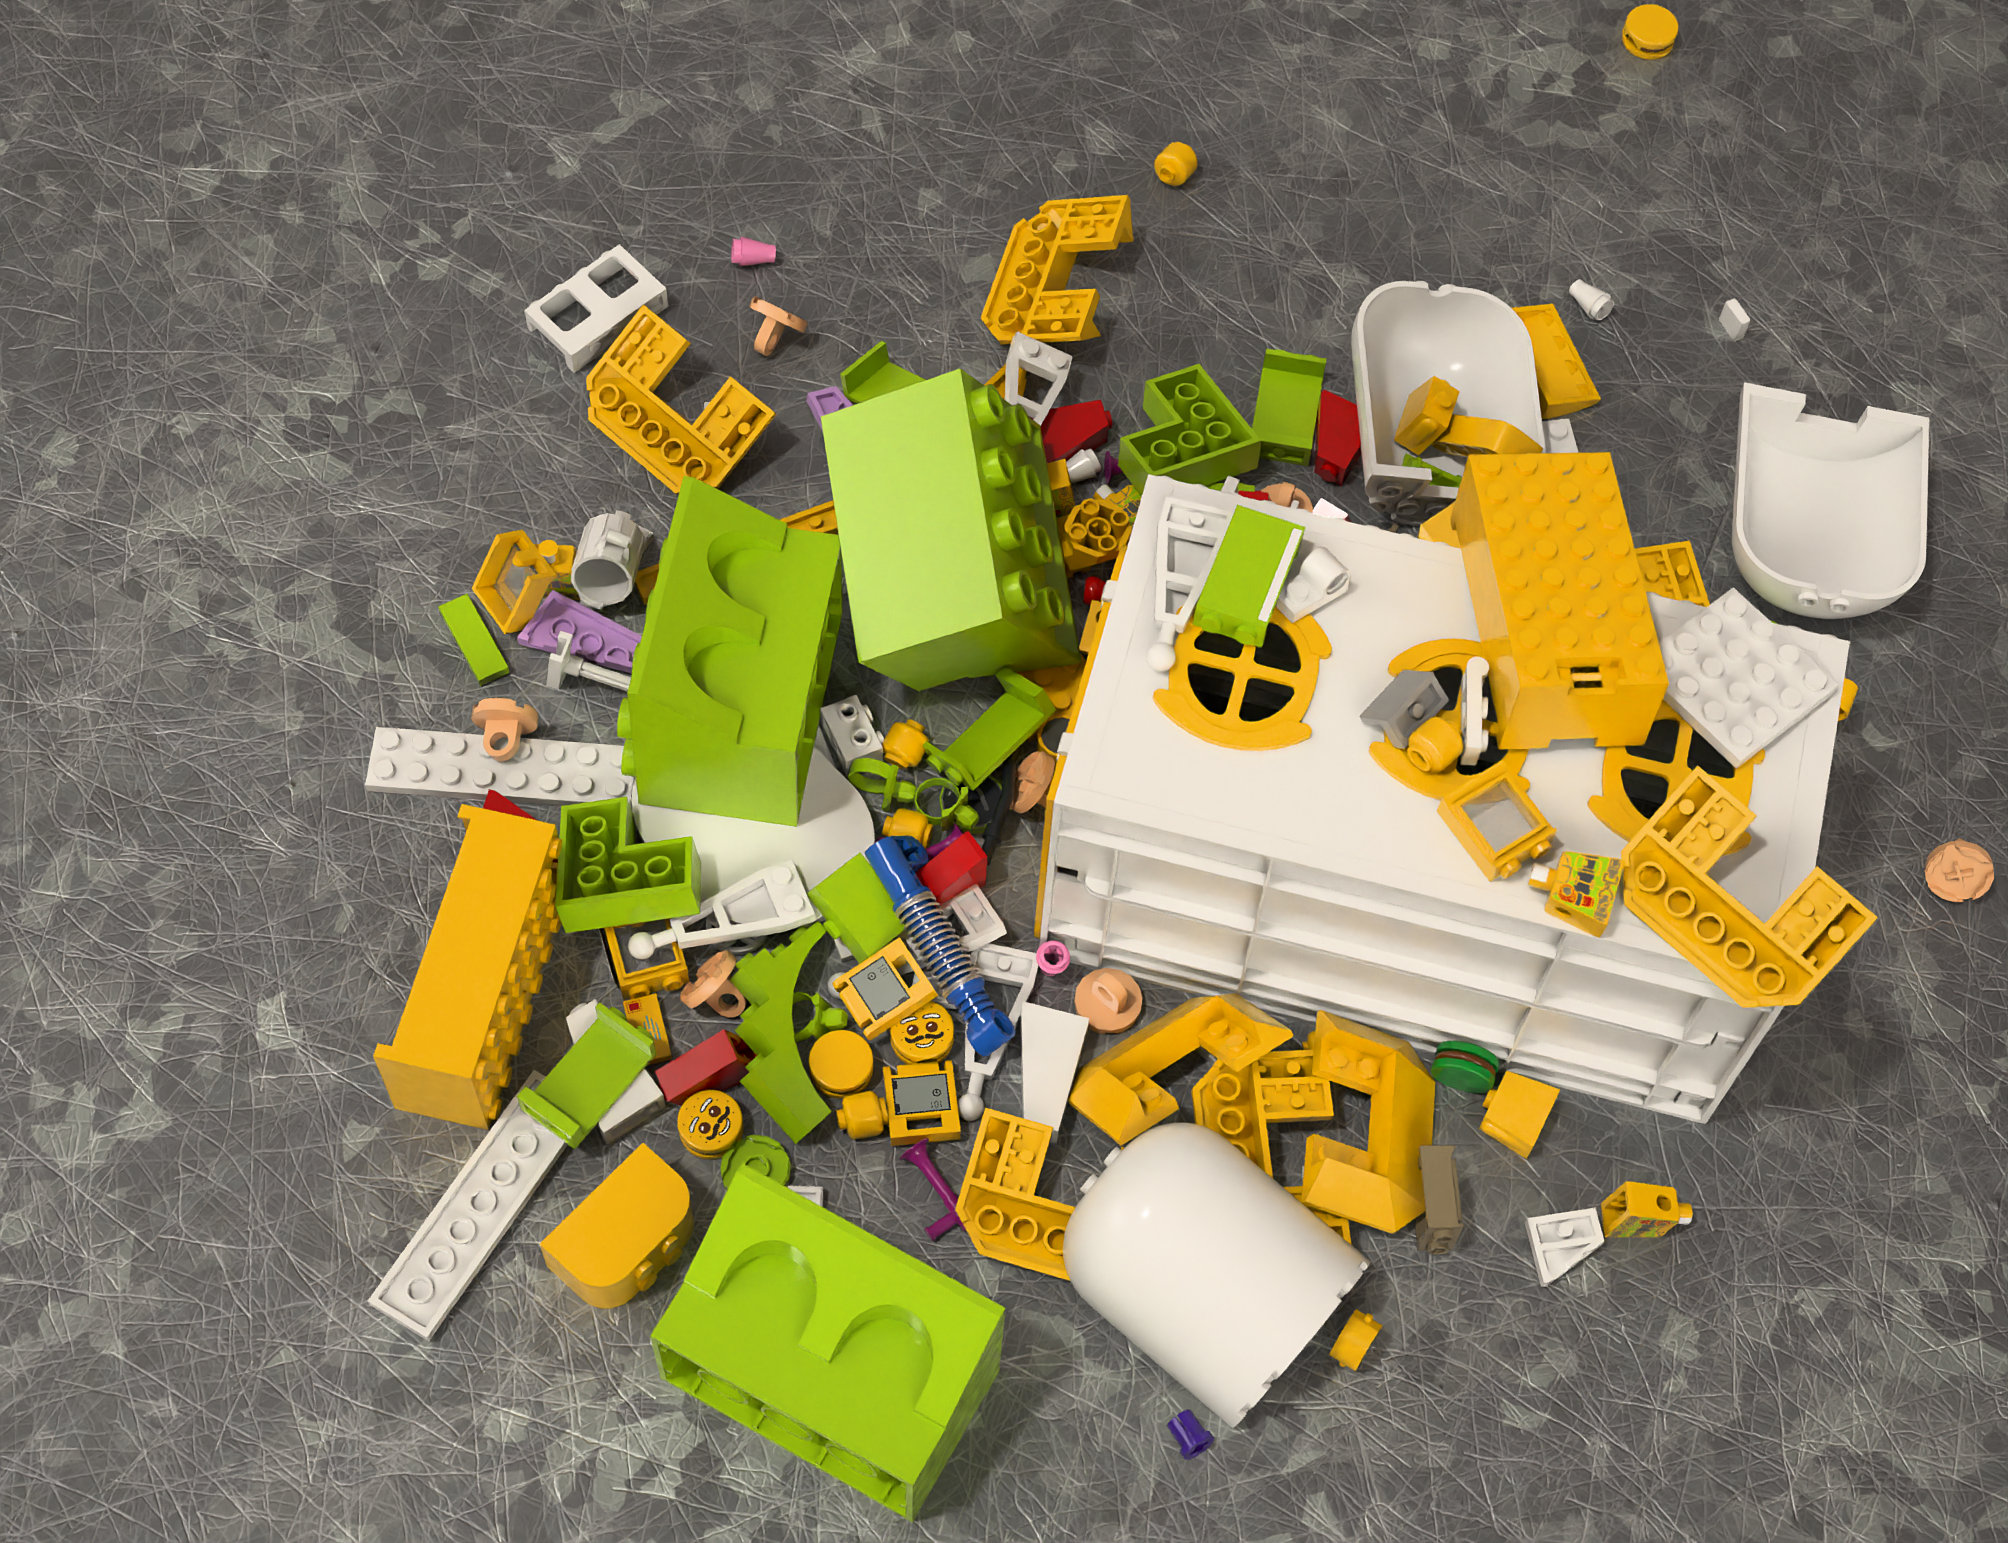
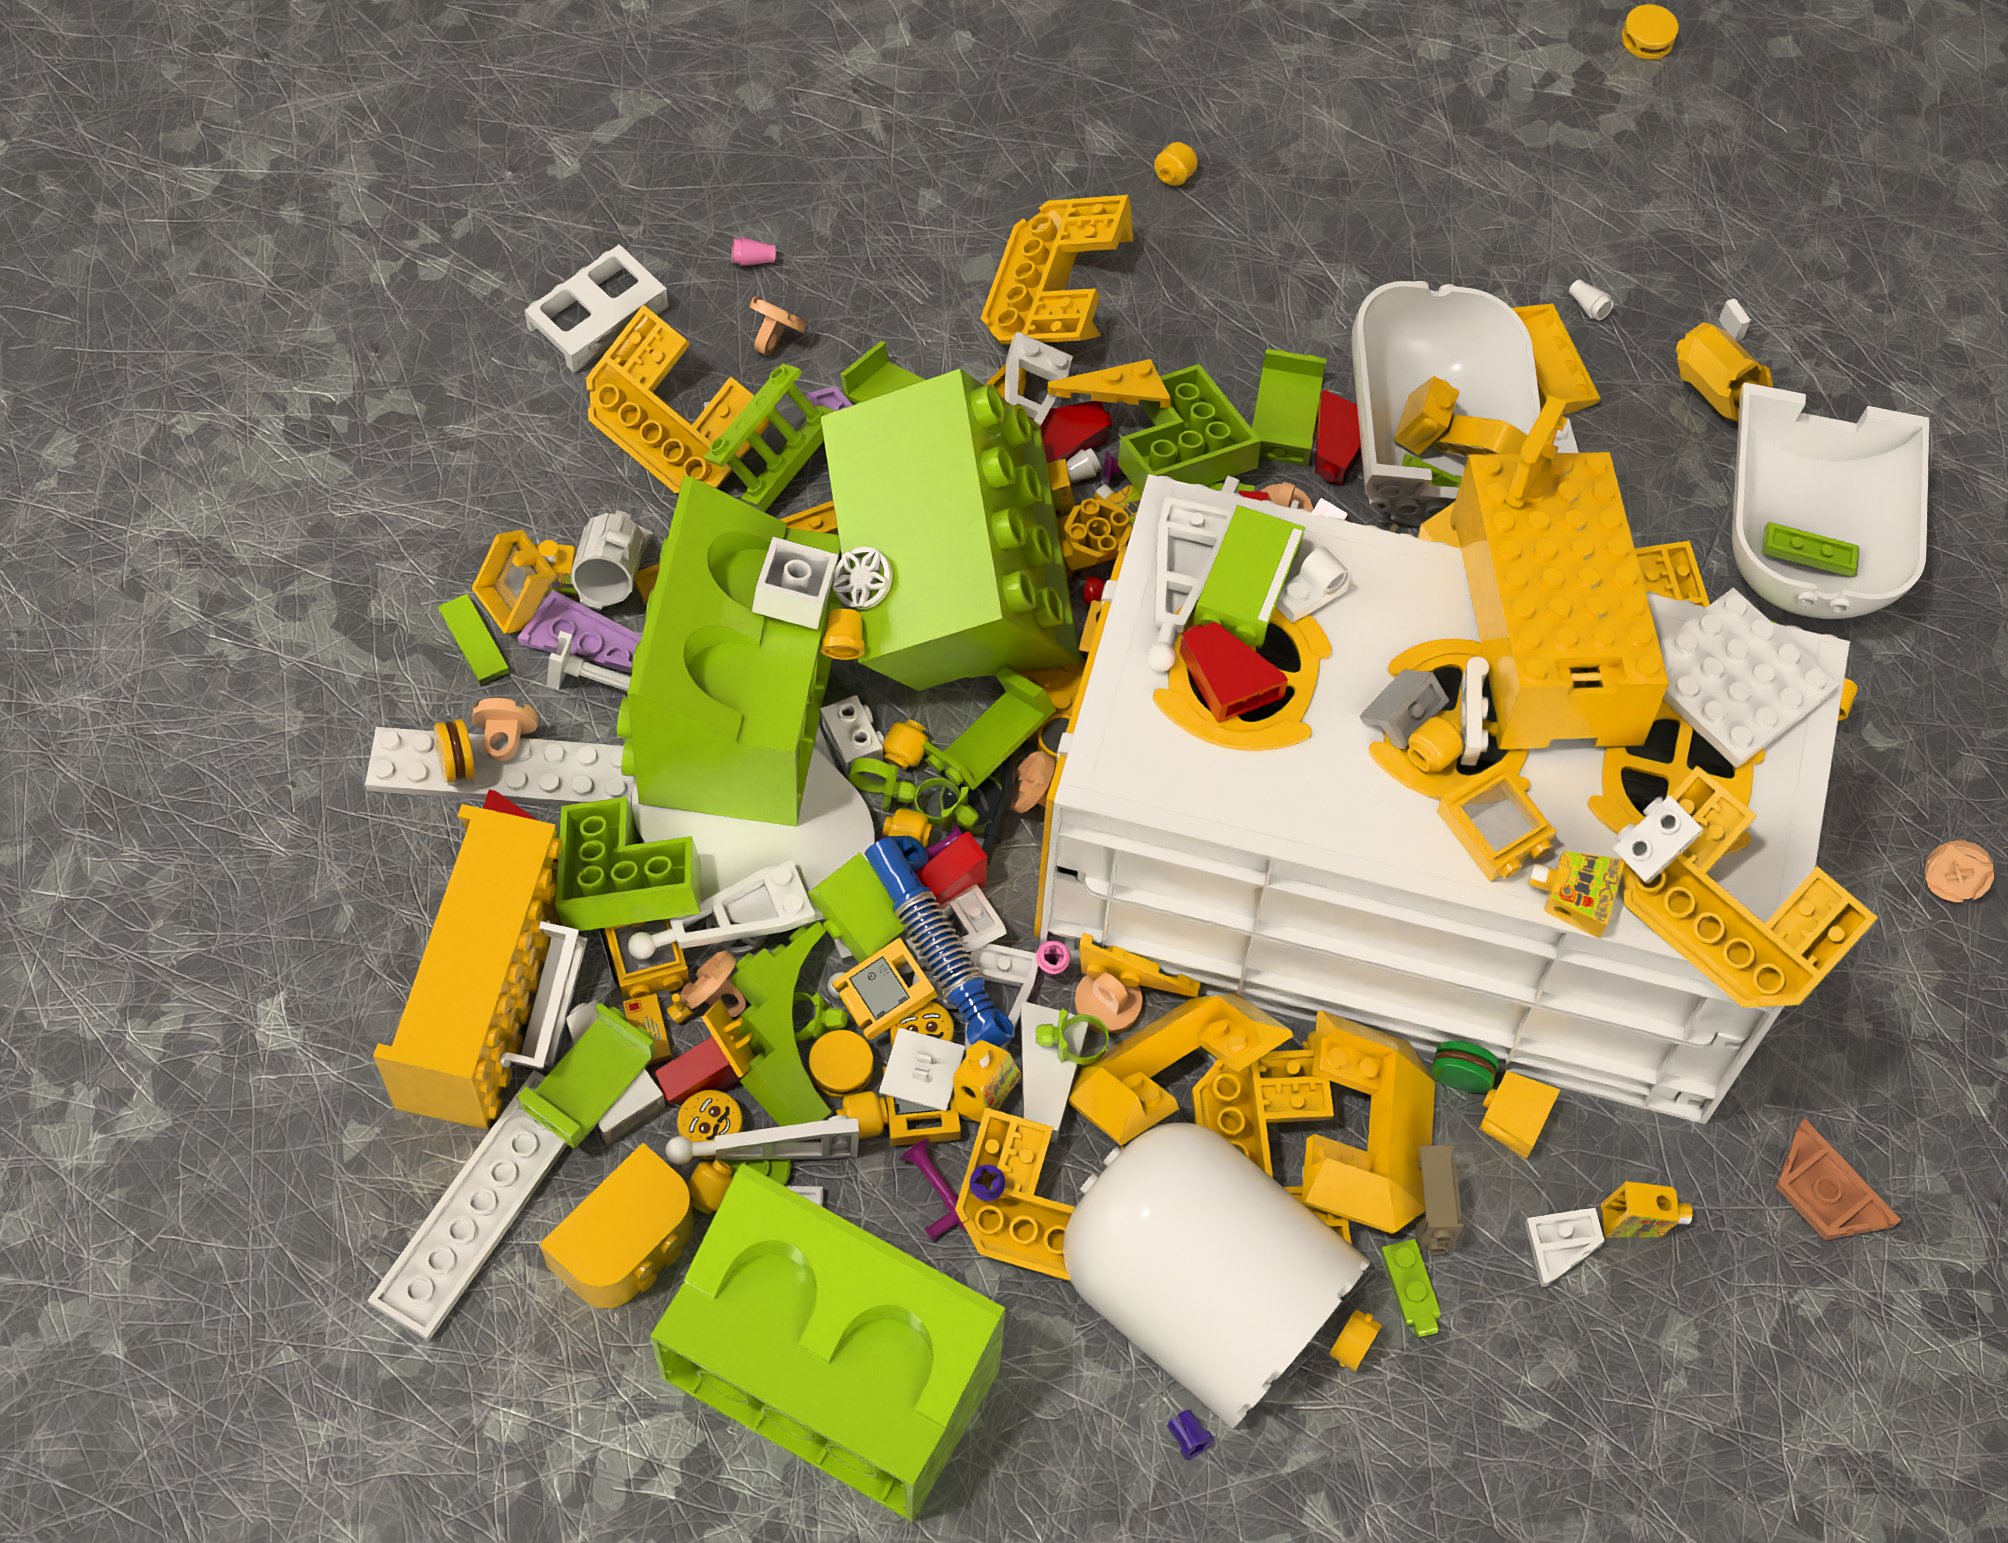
(454, 750): none -> yellow head
(552, 999): none -> white piece
(678, 1010): none -> yellow hand
(709, 1185): none -> yellow head
(729, 1037): none -> yellow piece
(794, 454): none -> lime fence
(794, 583): none -> white brick
(837, 1135): none -> white plate
(843, 635): none -> yellow piece
(862, 577): none -> white wheel
(922, 1069): none -> white piece
(980, 1190): none -> dark purple bush
(984, 1079): none -> yellow torso
(1048, 1035): none -> lime piece
(1116, 384): none -> yellow wing
(1131, 969): none -> yellow wing
(1229, 671): none -> red slope
(1411, 1287): none -> lime hinge
(1536, 449): none -> yellow container
(1657, 838): none -> white brick
(1719, 367): none -> yellow brick
(1810, 549): none -> lime tile
(1829, 1189): none -> nougat wing

